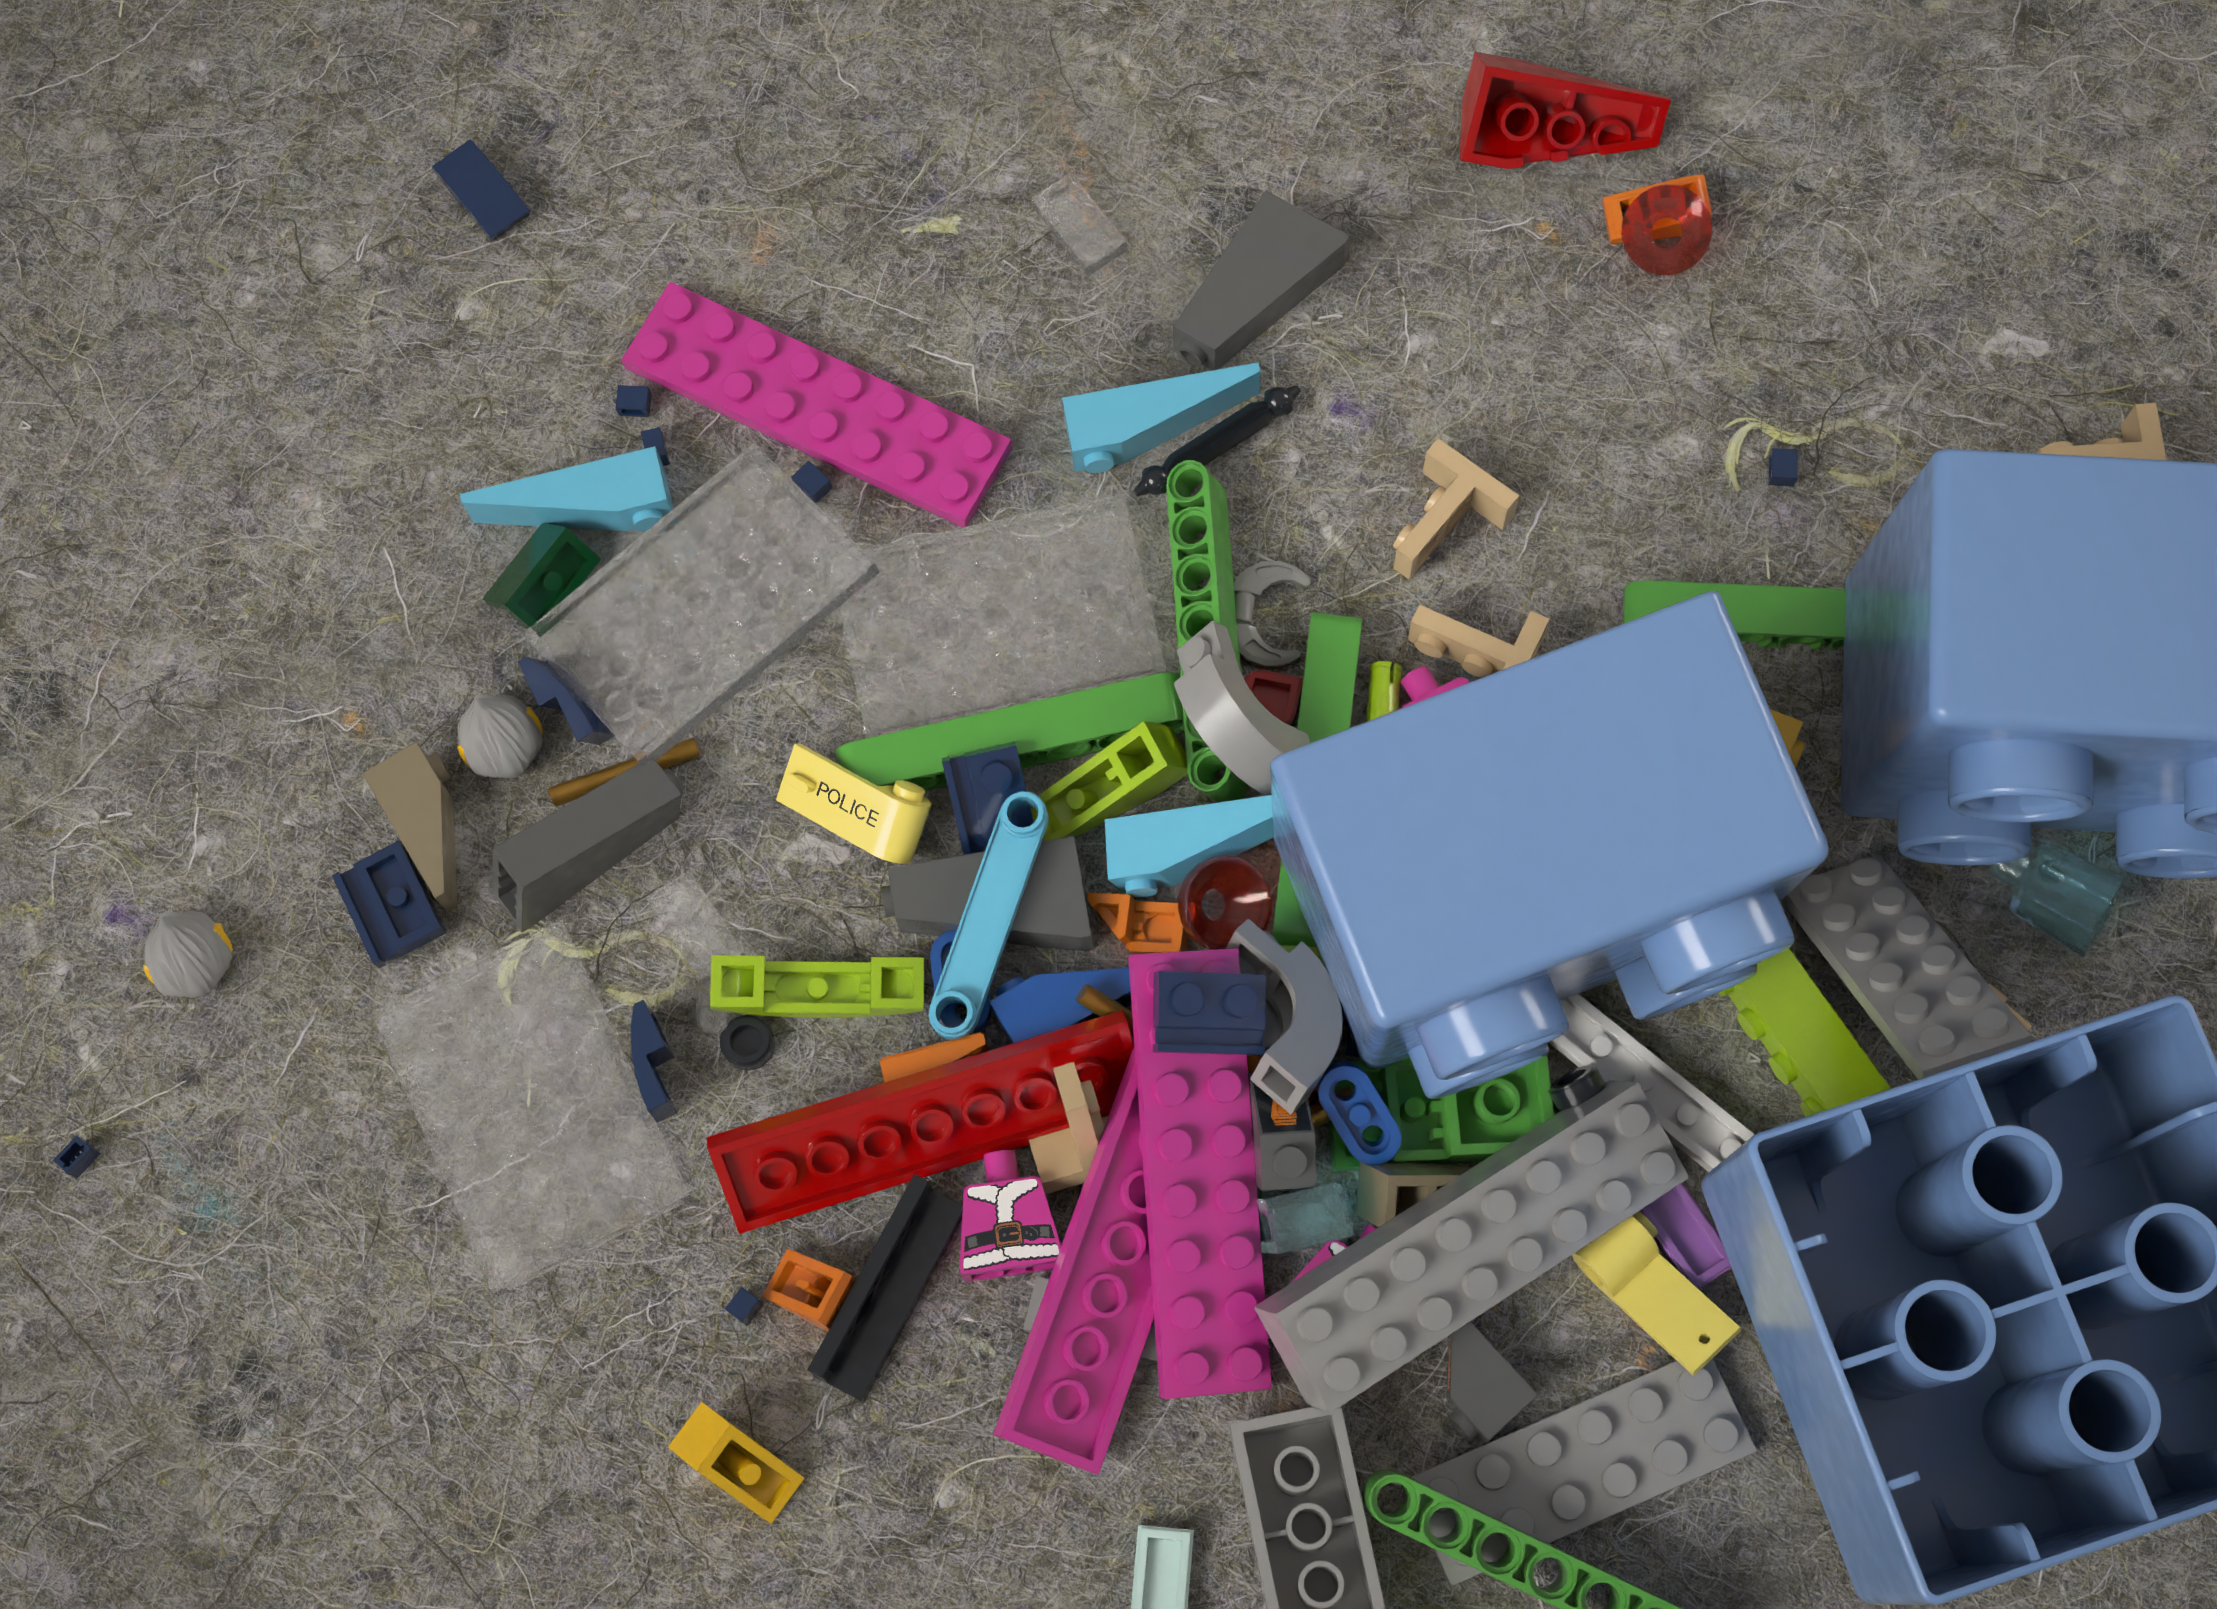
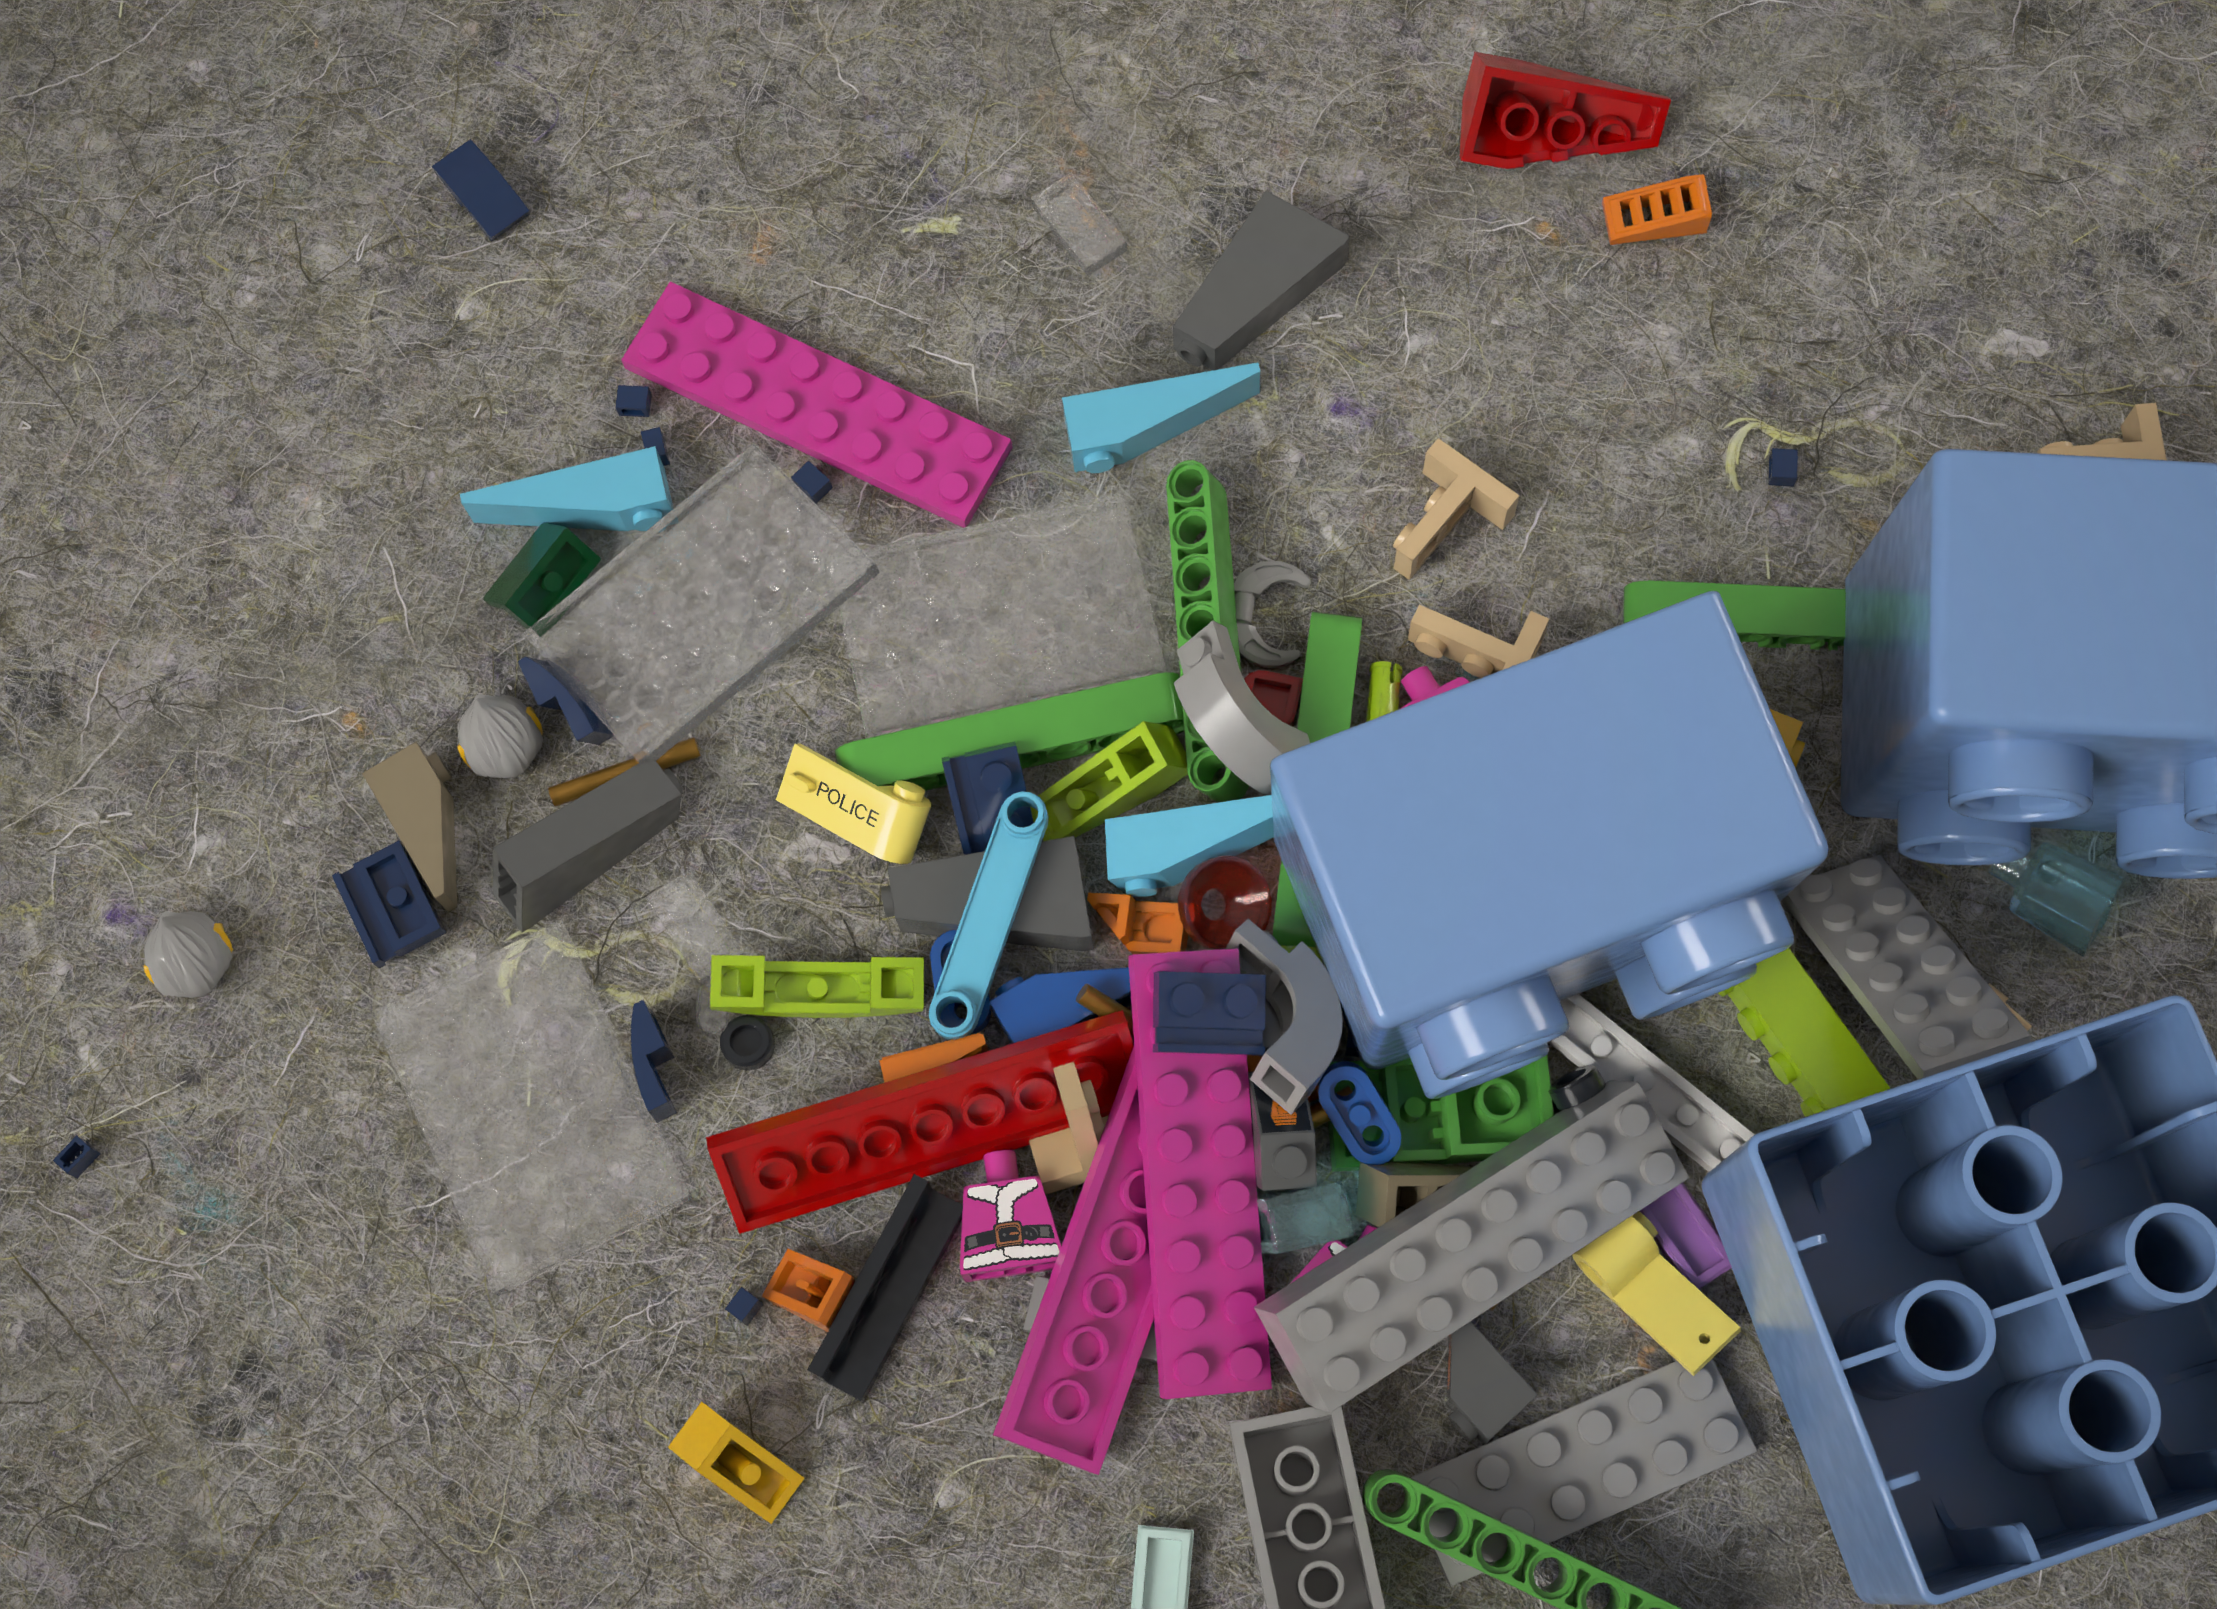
(1221, 437): black wheel -> none
(1663, 202): clear red piece -> none

